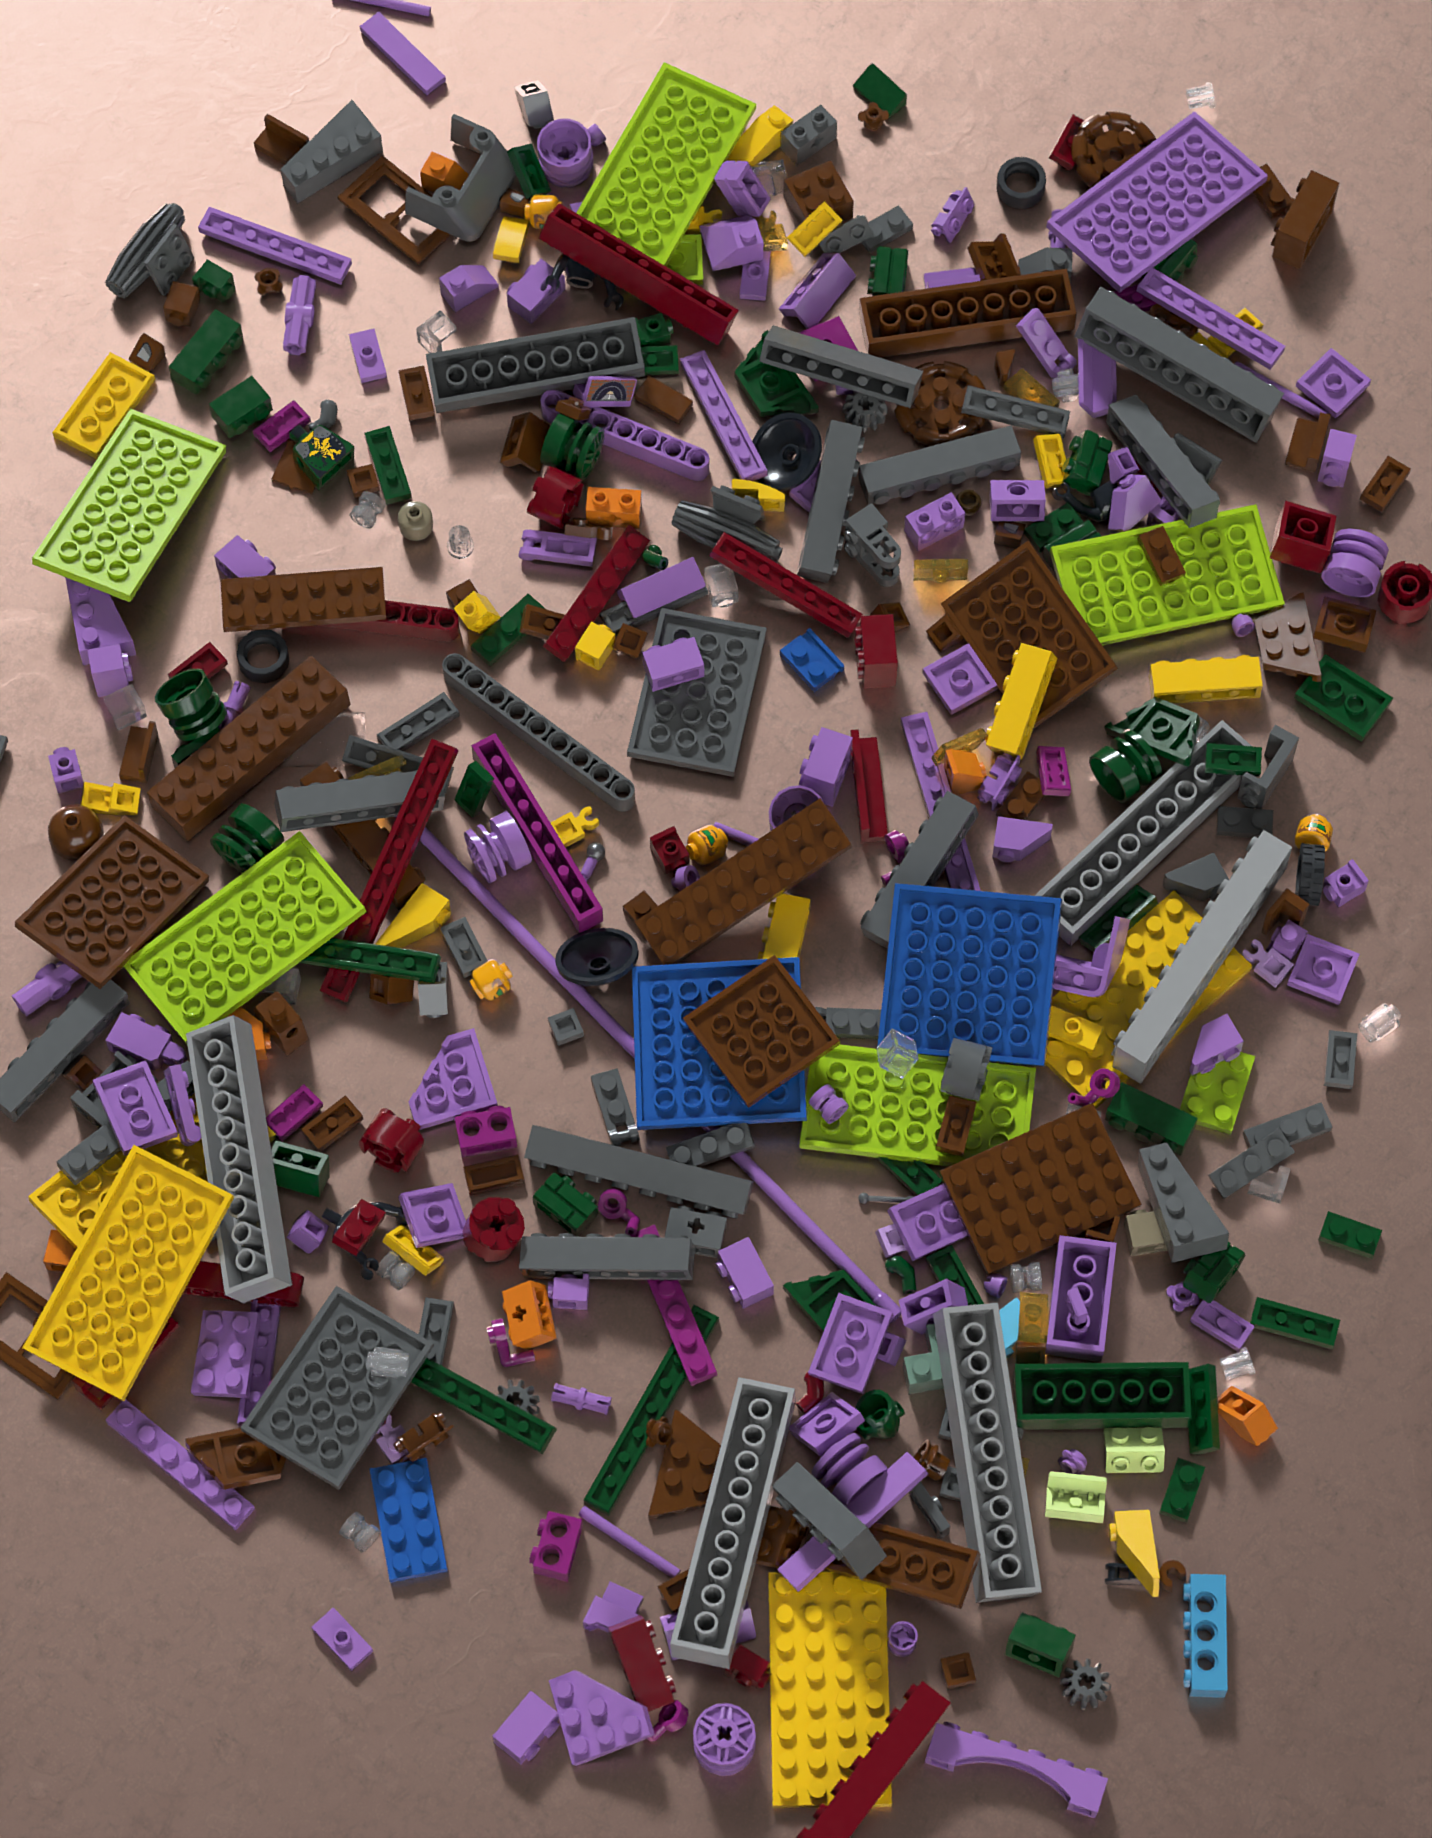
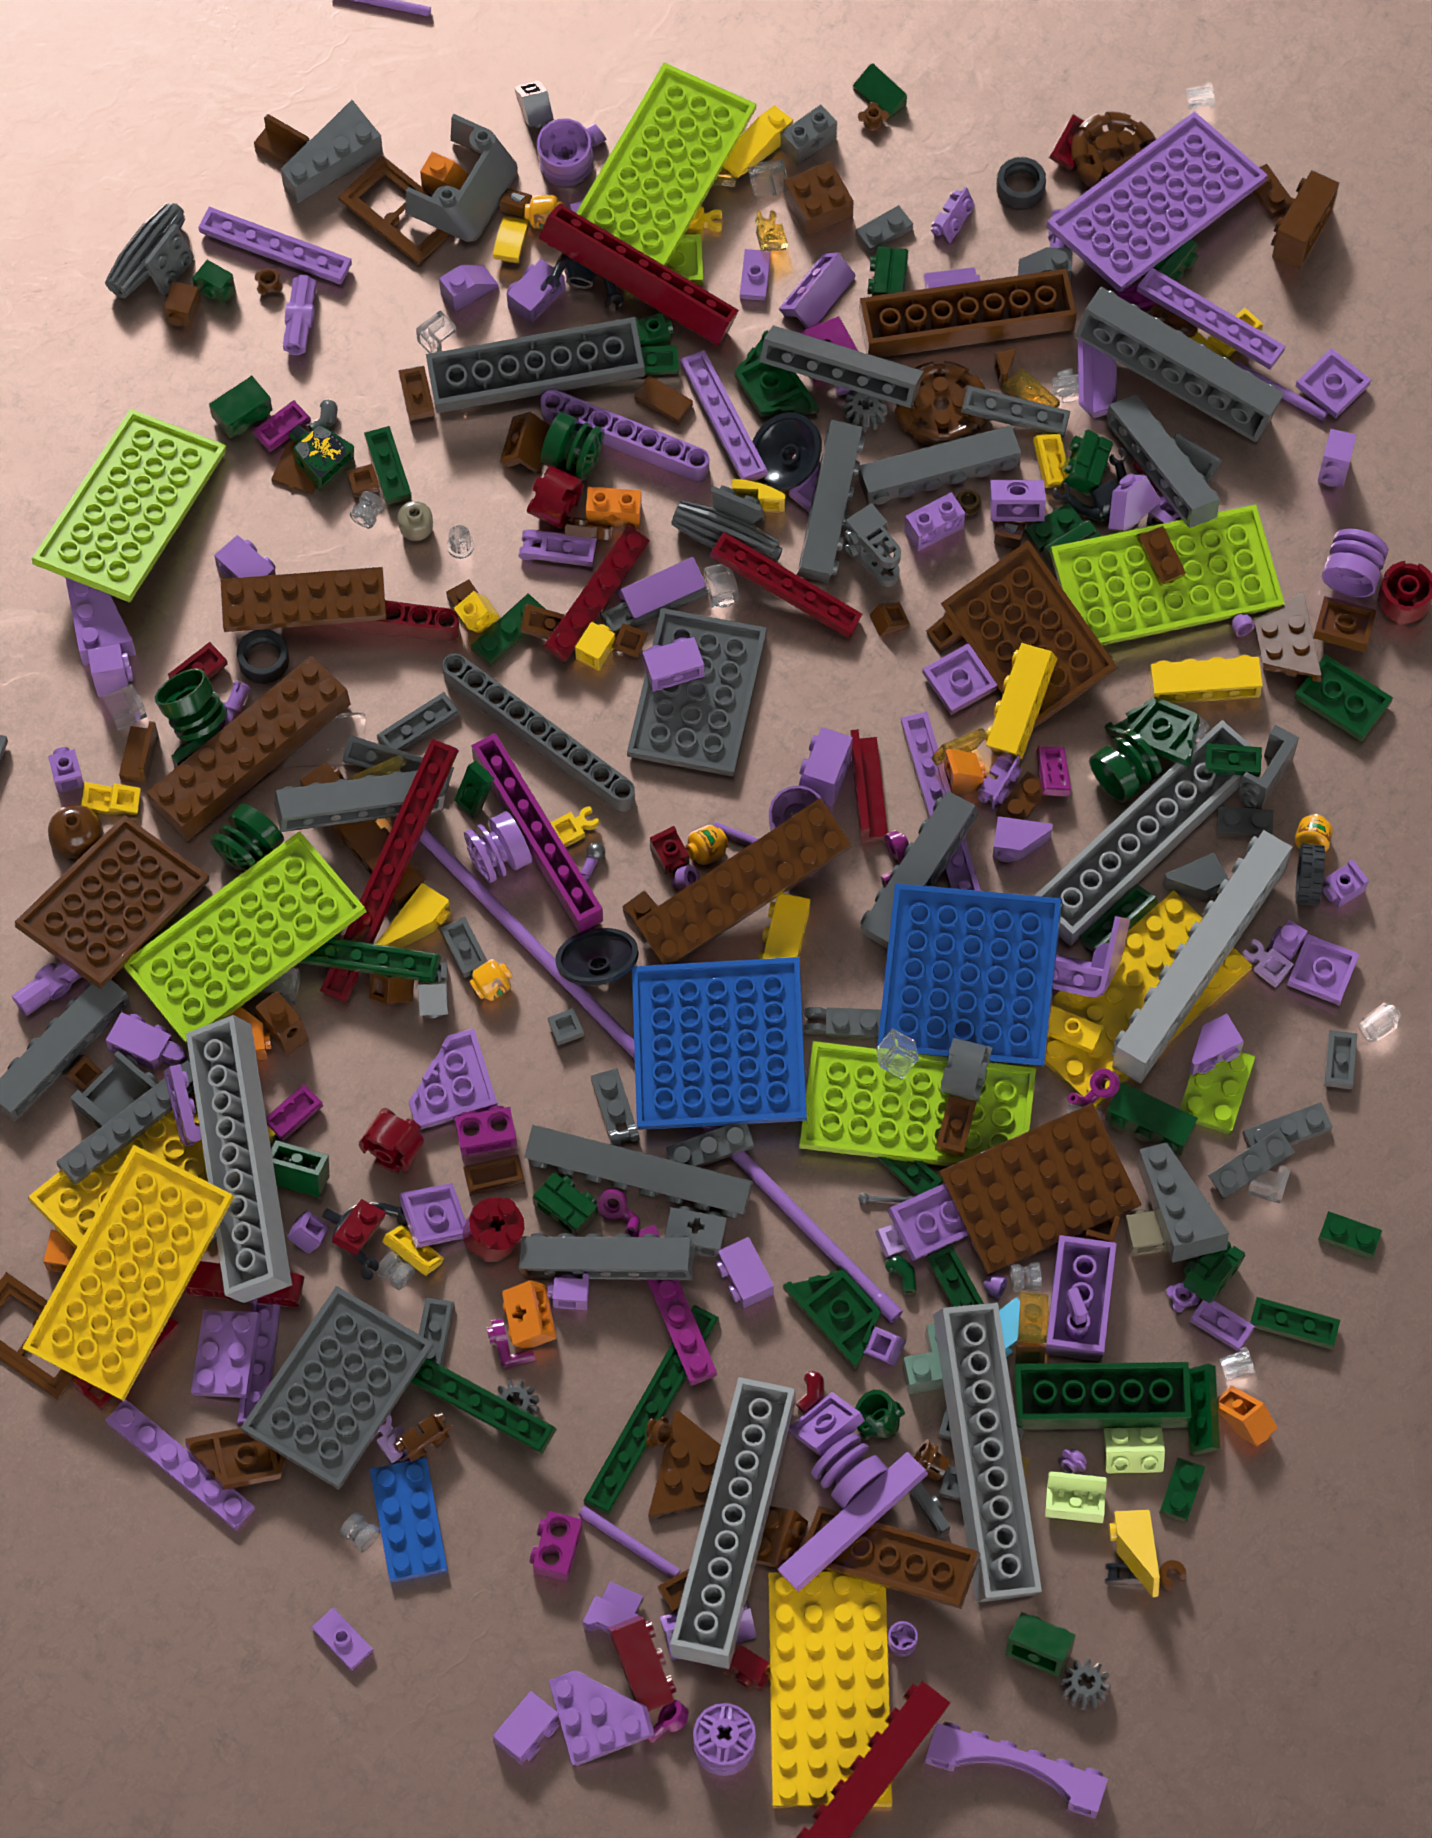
(103, 405): yellow tile -> none
(135, 1107): medium lavender plate -> none
(147, 353): reddish brown slope -> none
(206, 352): dark green brick -> none
(332, 1124): reddish brown plate -> none
(367, 355): medium lavender plate -> none
(388, 1362): clear brick -> none
(402, 53): medium lavender tile -> none
(528, 171): dark green plate -> none
(573, 408): reddish brown plate -> none
(581, 1399): medium lavender pin -> none
(606, 391): panel -> none
(654, 558): dark green arm -> none
(732, 242): medium lavender slope -> none
(742, 188): medium lavender brick -> none
(761, 1031): reddish brown plate -> none
(811, 660): blue plate -> none
(814, 229): yellow plate -> none
(828, 1104): medium lavender wheel -> none
(828, 1520): dark grey wedge -> none
(847, 235): dark grey hinge -> none
(850, 1343): medium lavender plate -> none
(876, 651): dark red brick -> none
(919, 1307): medium lavender brick -> none
(940, 570): clear yellow plate -> none
(958, 1670): reddish brown plate -> none
(993, 258): reddish brown bracket -> none
(1045, 343): medium lavender plate -> none
(1121, 464): medium lavender slope -> none
(1212, 1590): dark azure brick -> none
(1287, 907): reddish brown panel -> none
(1303, 537): dark red brick -> none
(1307, 443): reddish brown panel -> none
(1385, 484): reddish brown plate -> none

